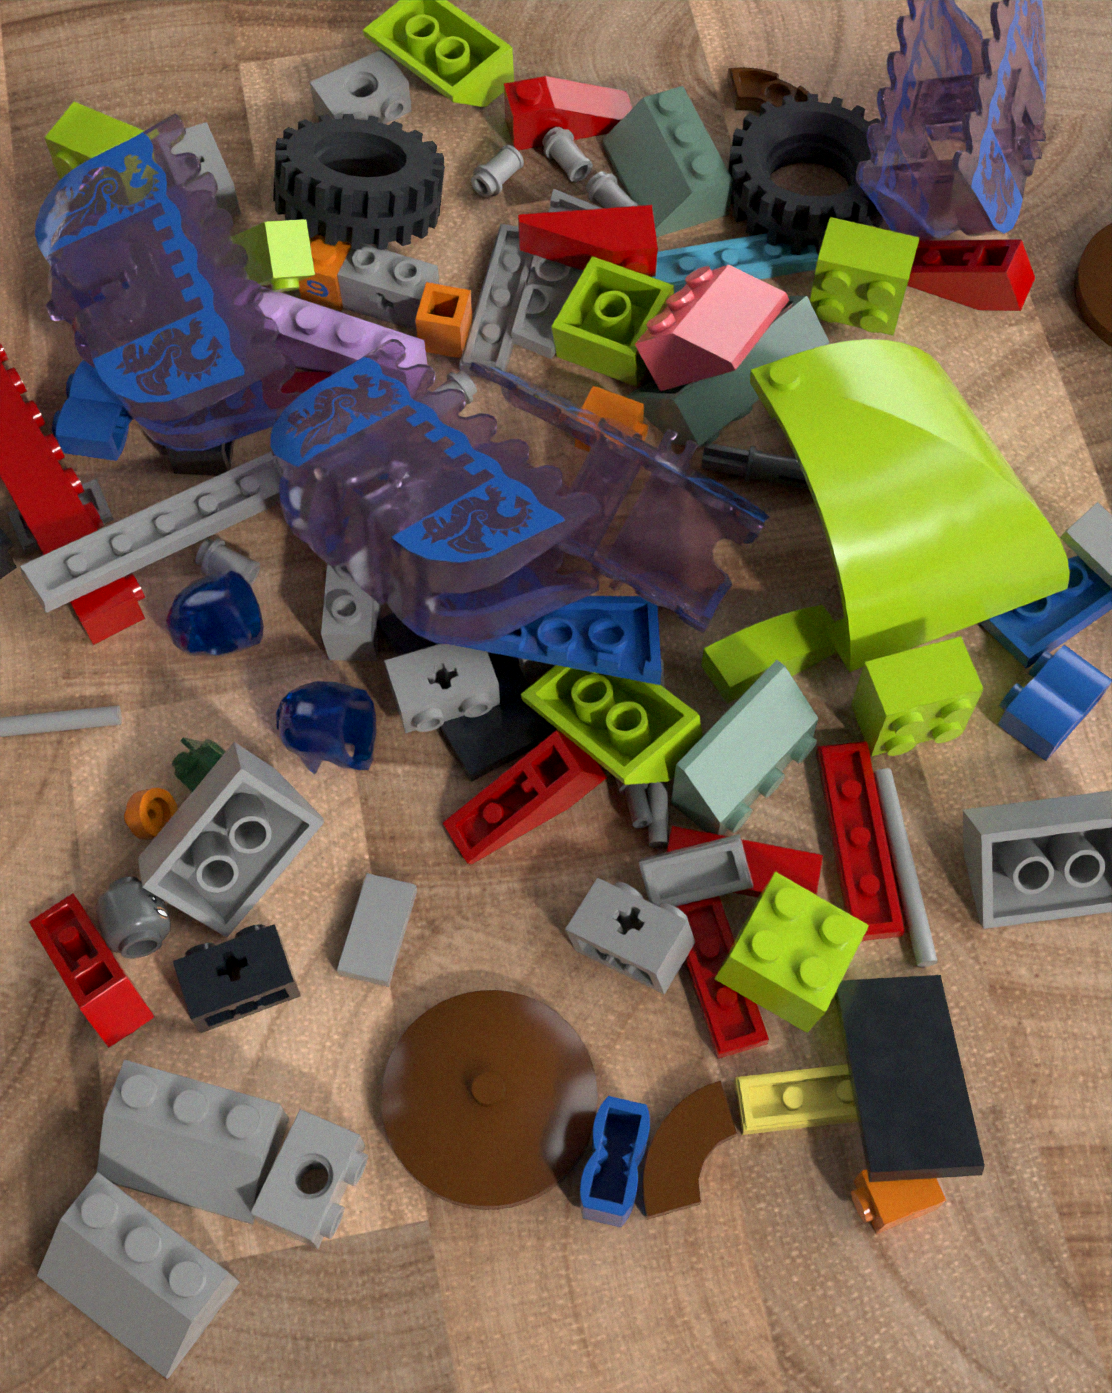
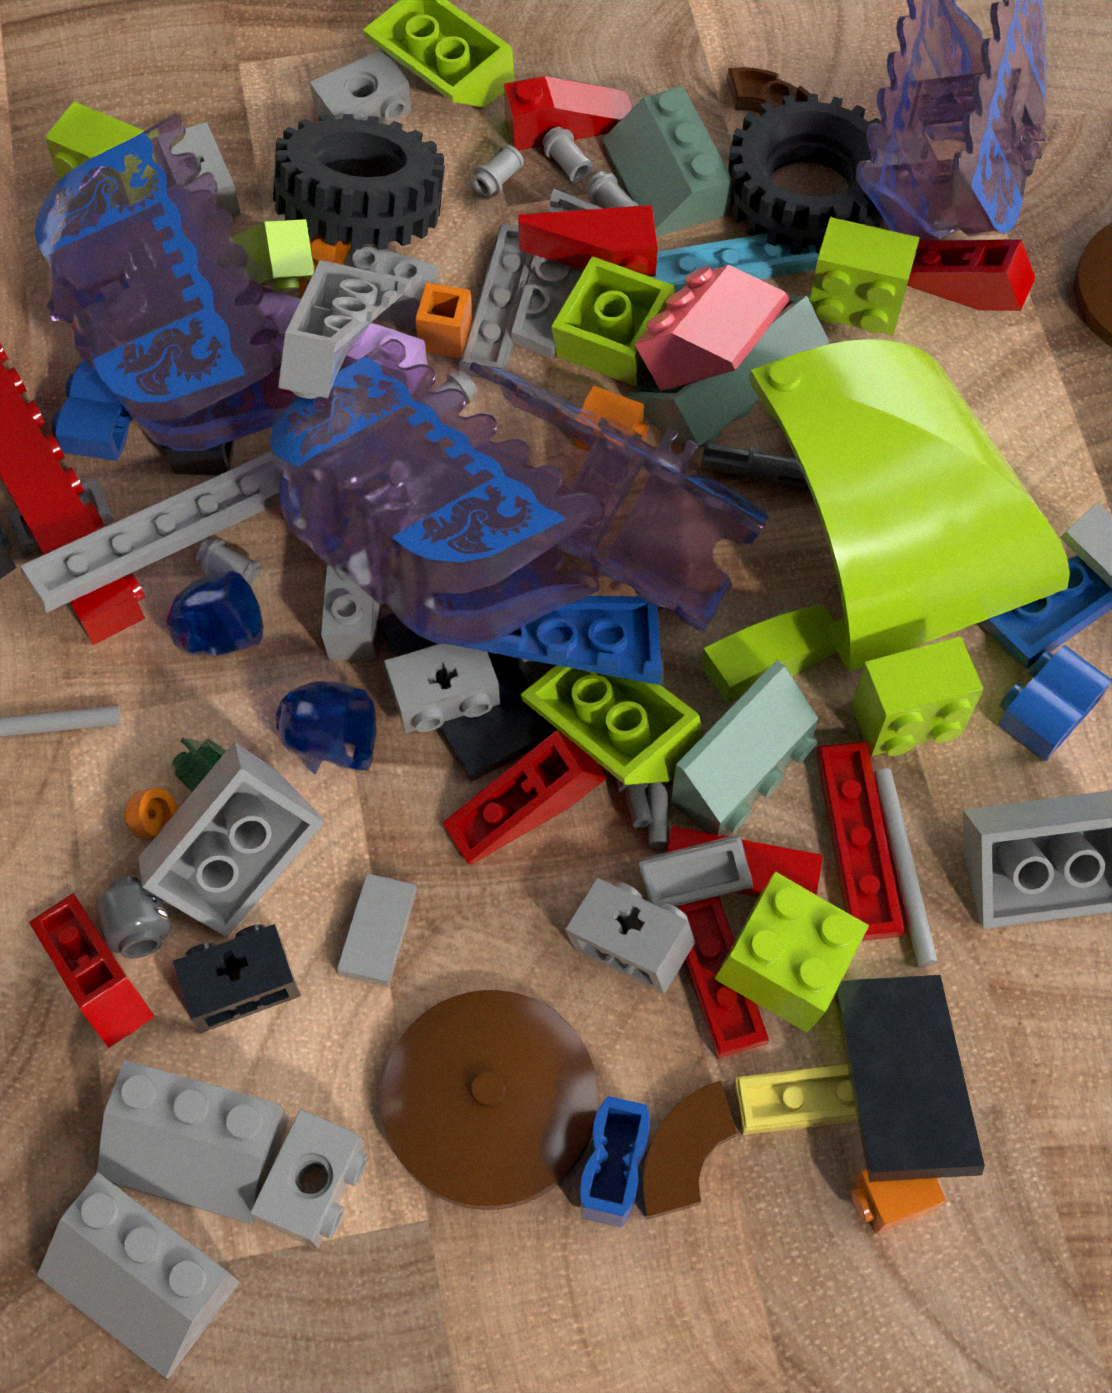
(330, 321): none -> light grey wedge

